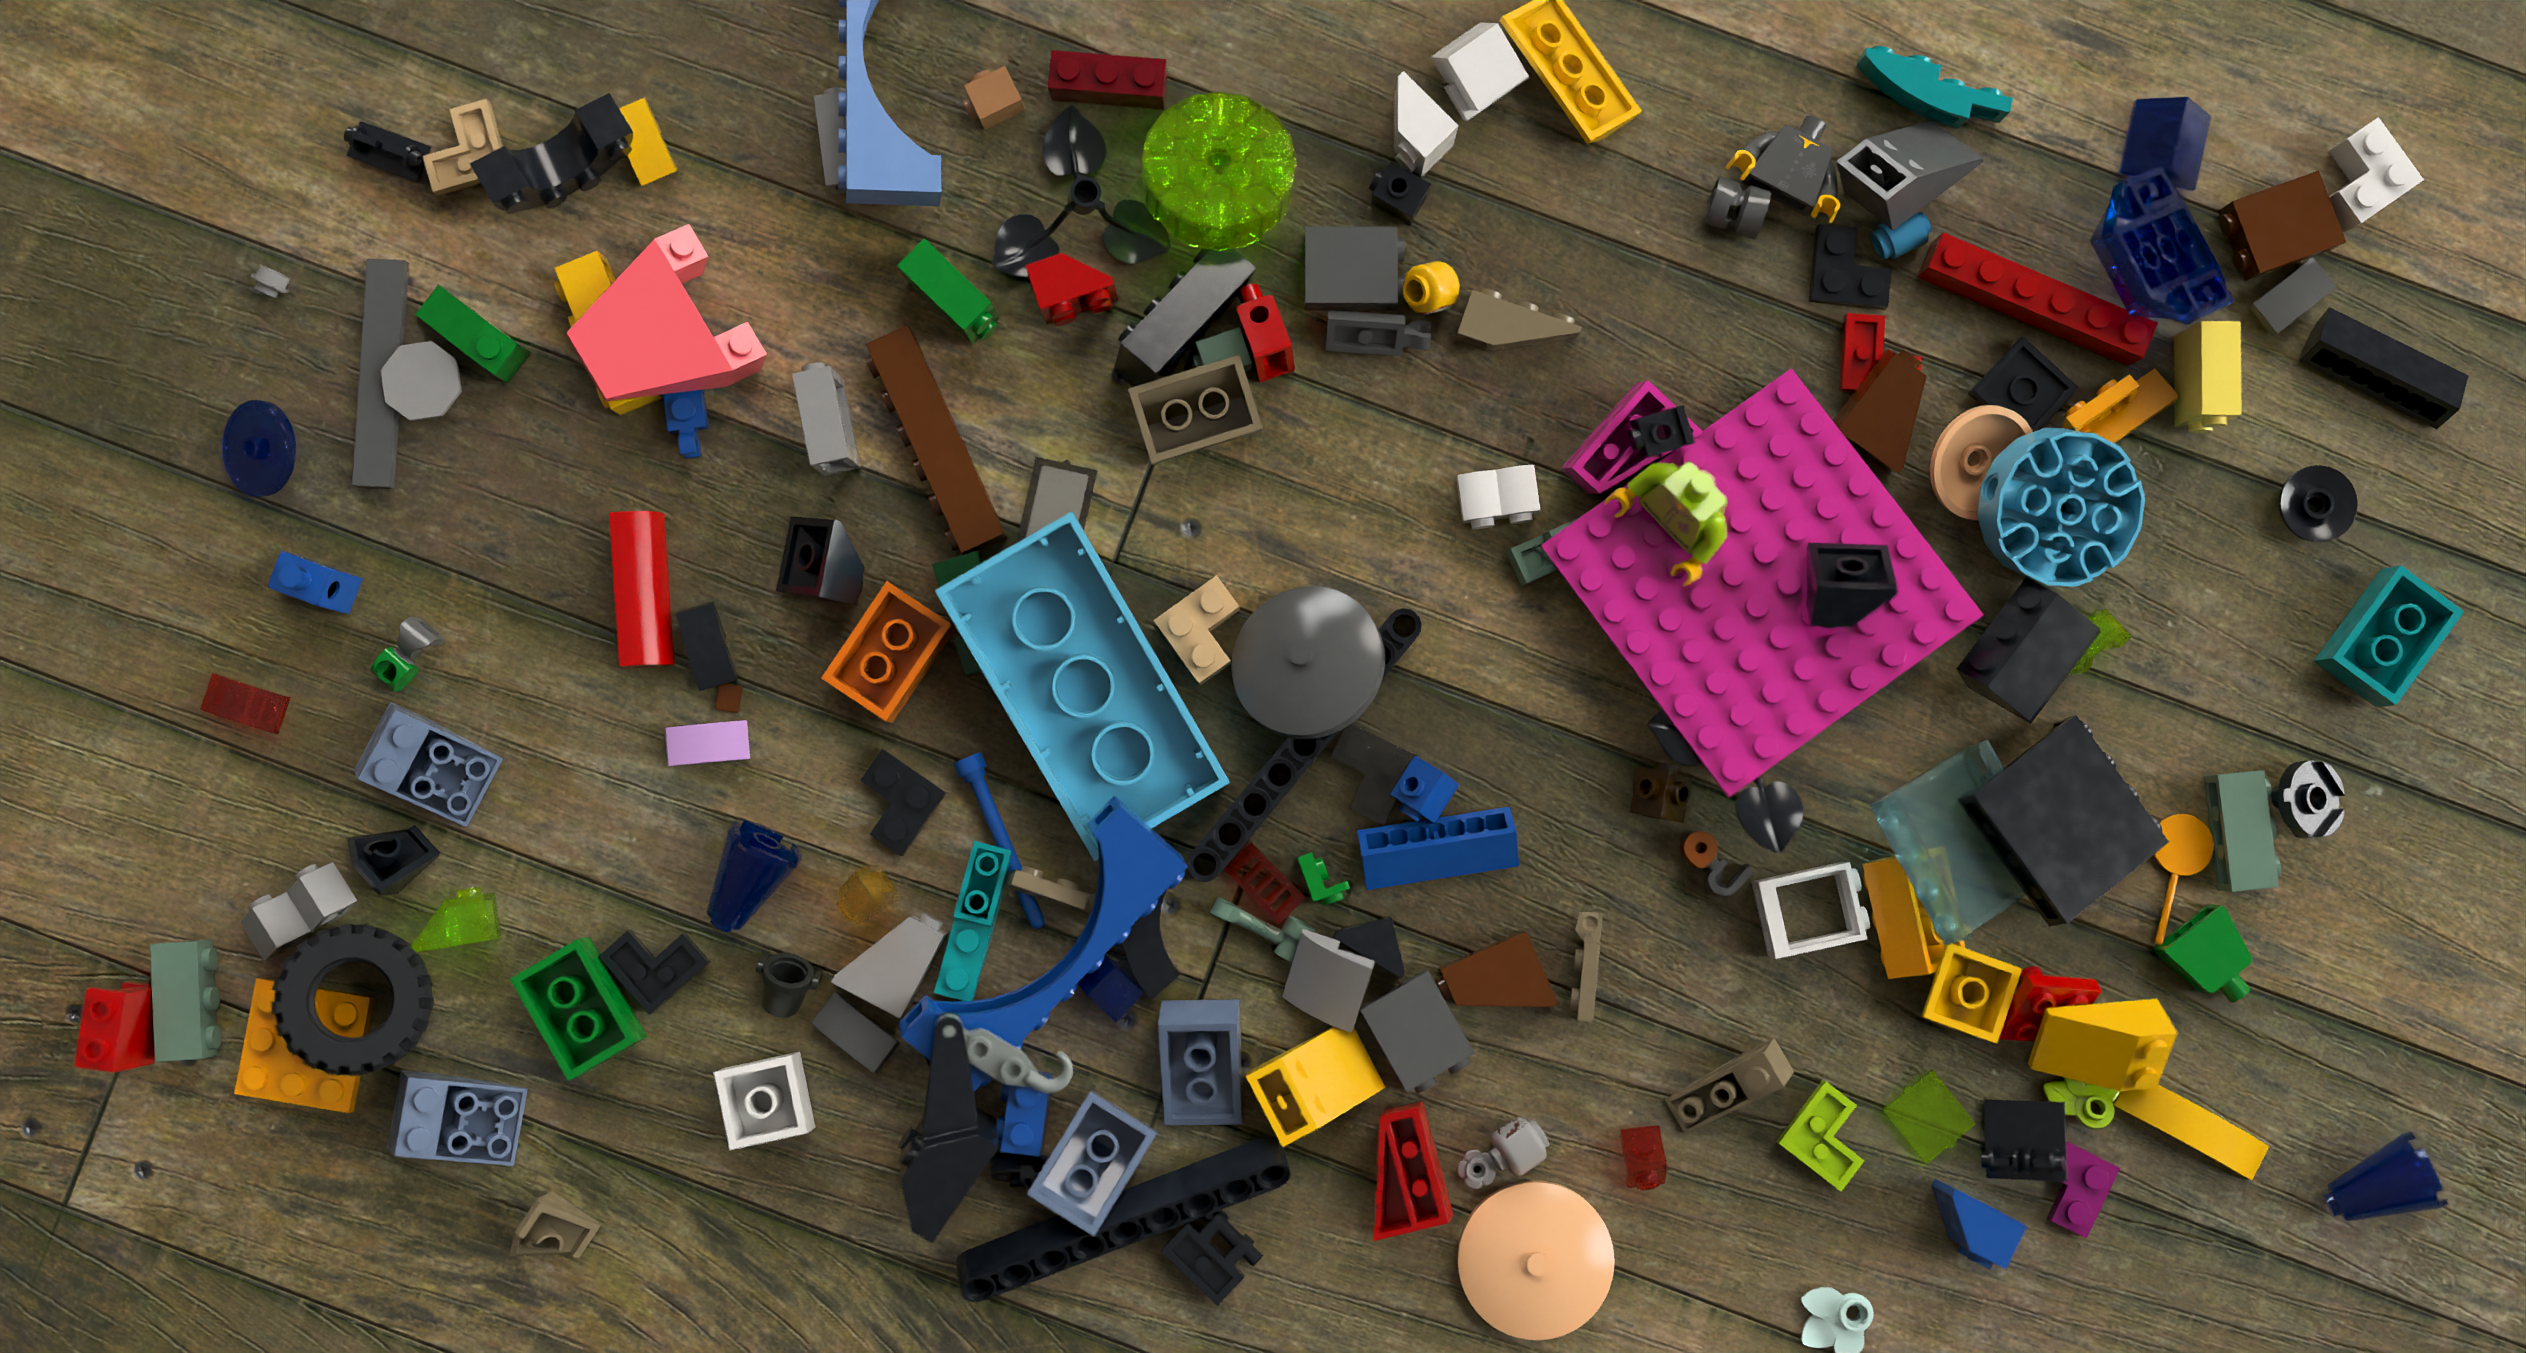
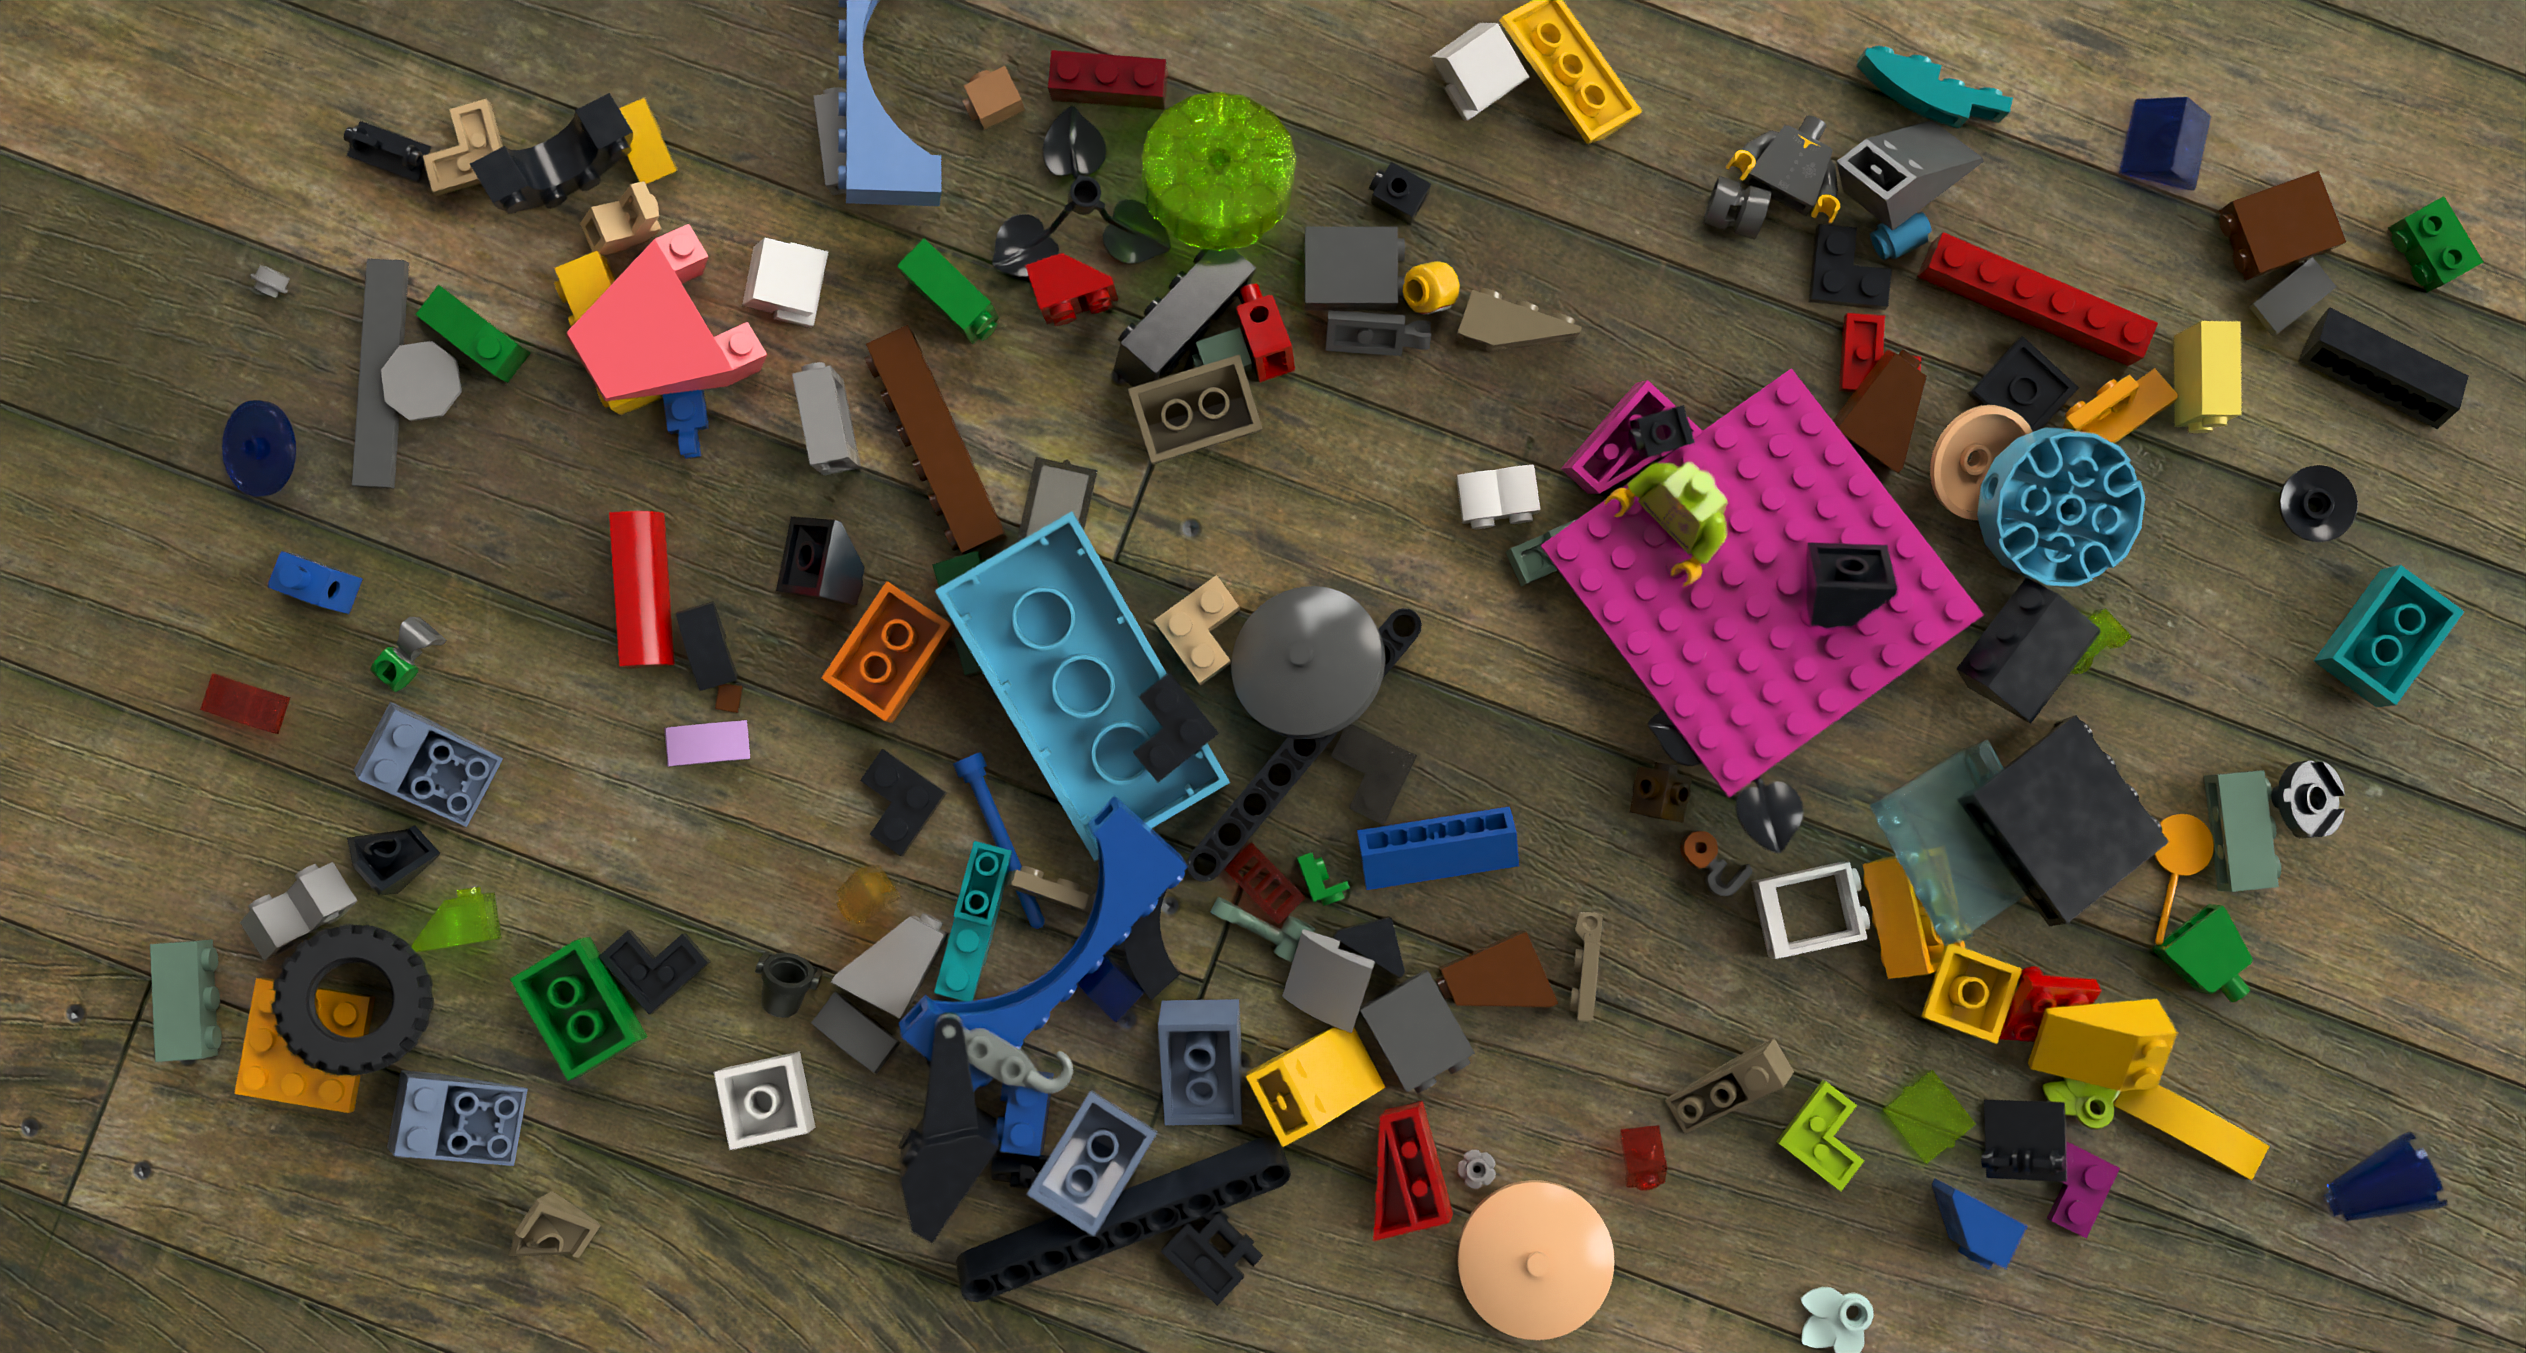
(116, 1029): red panel -> none
(622, 223): none -> tan brick
(748, 873): clear blue cone -> none
(785, 281): none -> white plate
(1182, 730): none -> black plate
(1420, 128): white slope -> none
(1423, 790): blue brick -> none
(1518, 1146): light grey head -> none
(2158, 252): clear blue piece -> none
(2376, 173): white brick -> none
(2435, 244): none -> green brick

